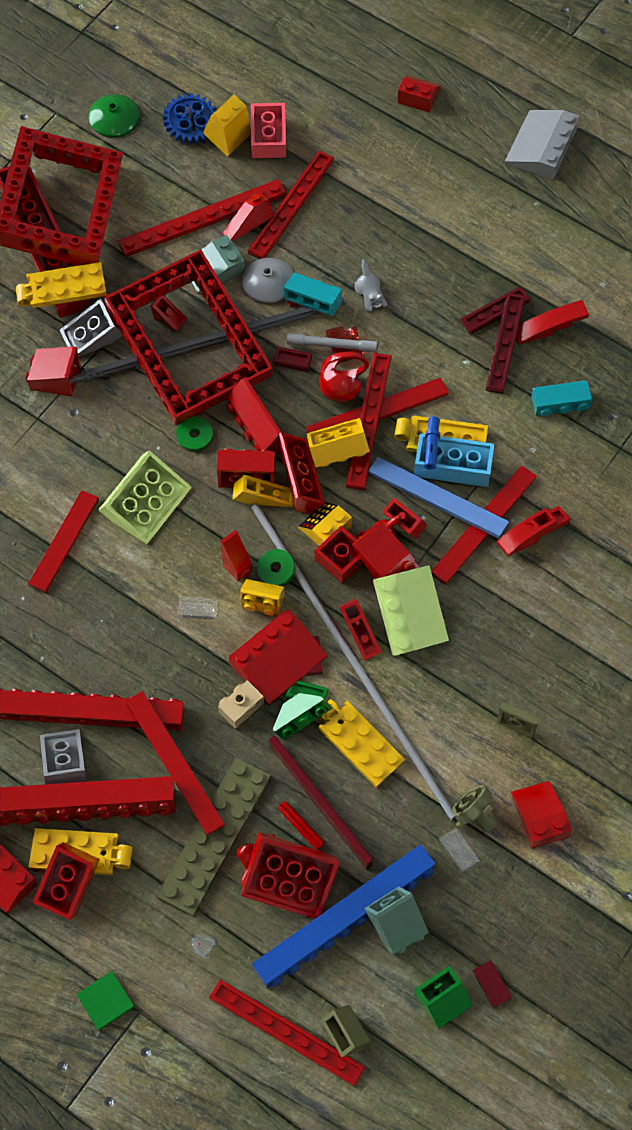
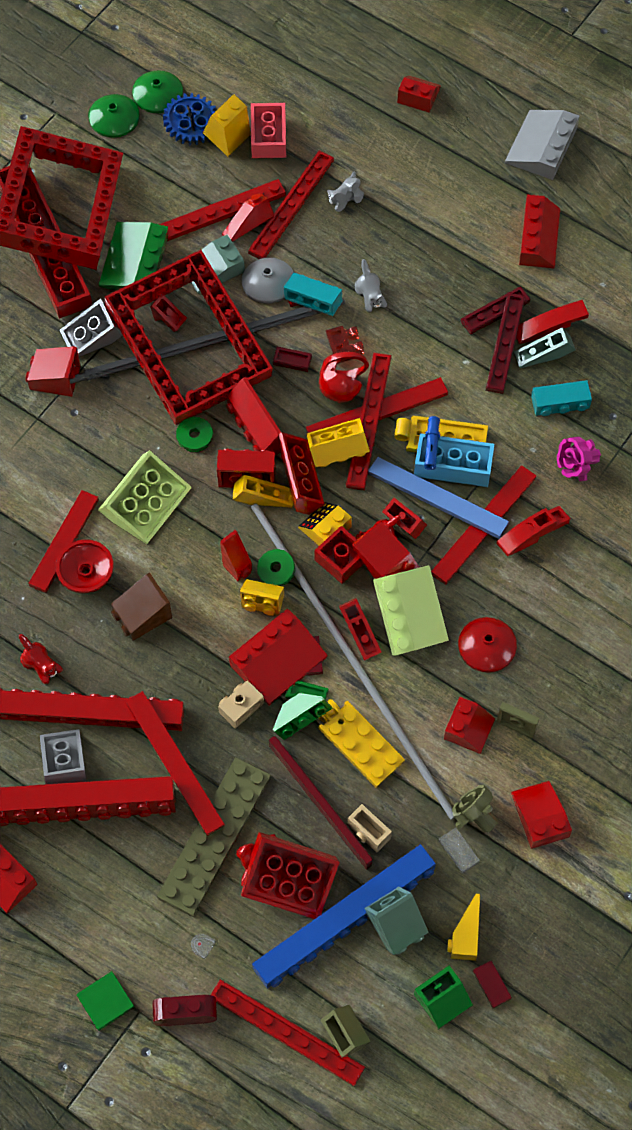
(36, 657): none -> red animal
(62, 286): yellow hinge -> none
(66, 880): red brick -> none
(84, 556): none -> red dish
(90, 842): yellow hinge -> none
(133, 253): none -> green slope
(141, 608): none -> reddish brown slope
(155, 97): none -> green dish
(184, 1010): none -> dark red brick
(197, 608): clear plate -> none
(303, 828): red axle -> none
(347, 191): none -> light grey animal
(363, 345): light grey piece -> none
(369, 828): none -> tan brick
(465, 936): none -> yellow slope
(469, 725): none -> red slope
(486, 655): none -> red dish
(539, 232): none -> red slope
(545, 349): none -> sand green slope
(577, 457): none -> dark pink piece

